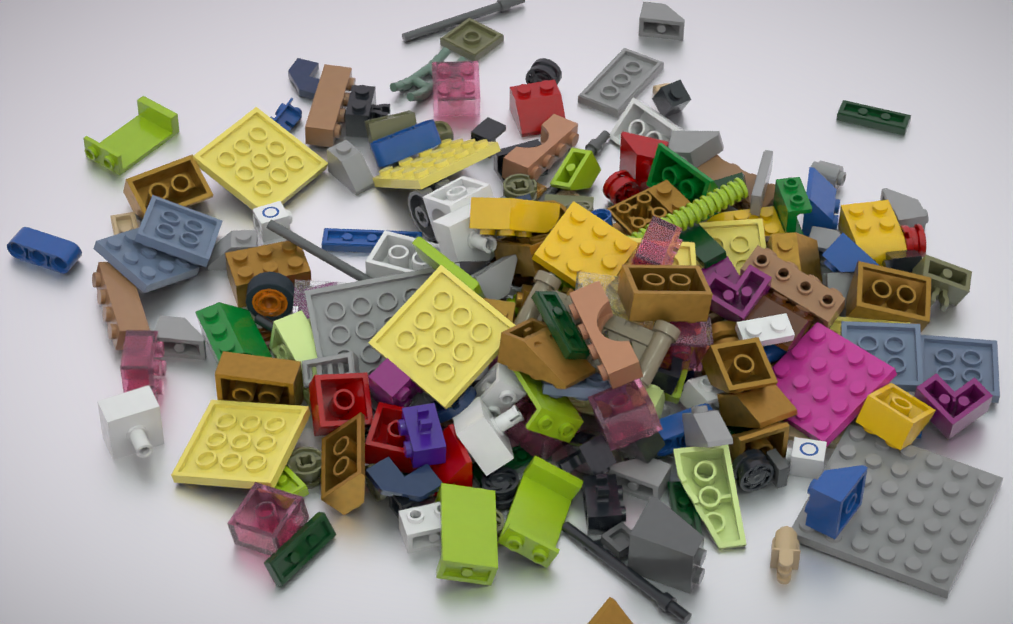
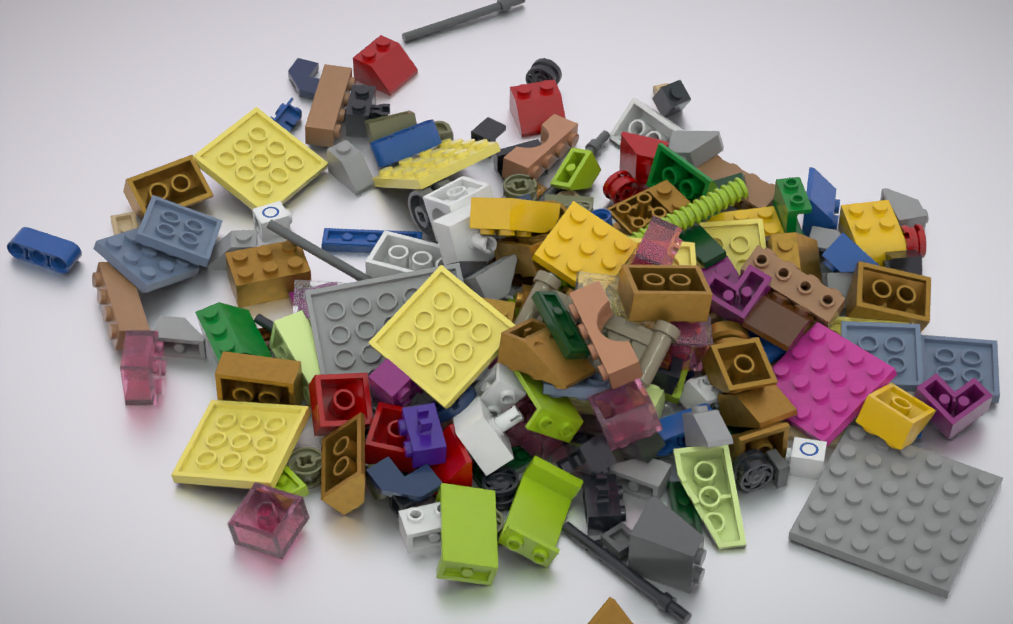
(131, 423): white brick -> none
(135, 139): lime panel -> none
(270, 295): wheel -> none
(300, 548): dark green tile -> none
(329, 361): light grey slope -> none
(383, 65): none -> red slope
(415, 79): sand green piece -> none
(435, 258): lime tile -> none
(456, 88): clear pink brick -> none
(471, 39): olive tile -> none
(620, 82): light grey tile -> none
(660, 22): light grey slope -> none
(761, 182): light grey tile -> none
(769, 329): white plate -> none
(785, 553): tan arm -> none
(832, 172): light grey brick -> none
(835, 499): blue slope -> none
(873, 117): dark green tile -> none
(948, 281): olive brick -> none

